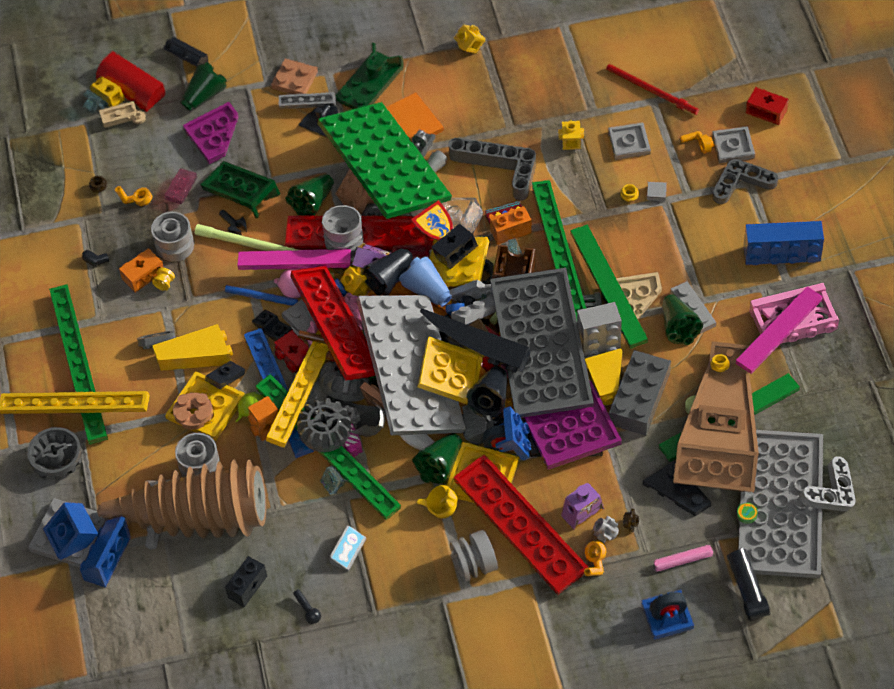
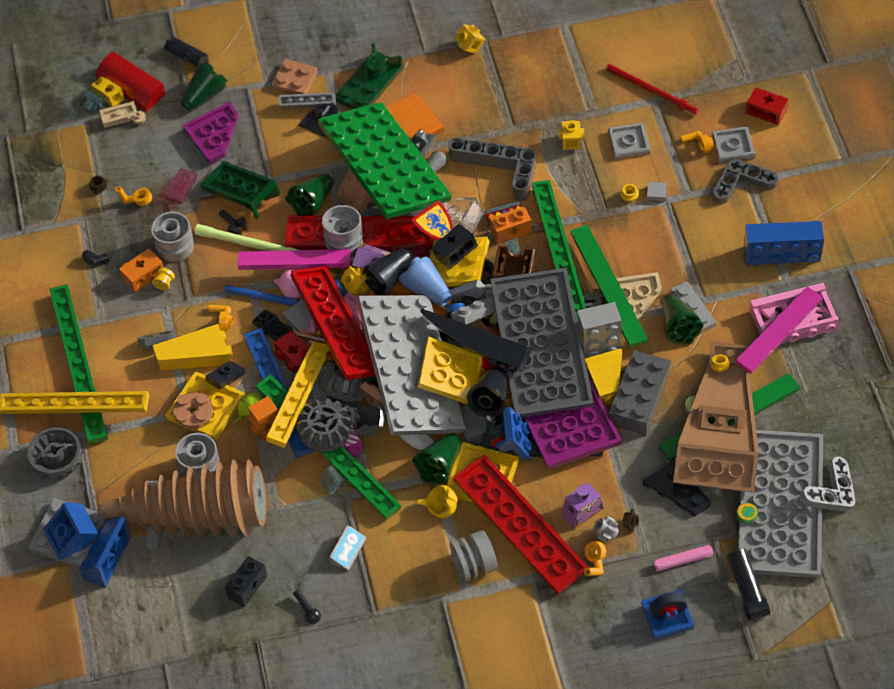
(225, 319): none -> light orange plate

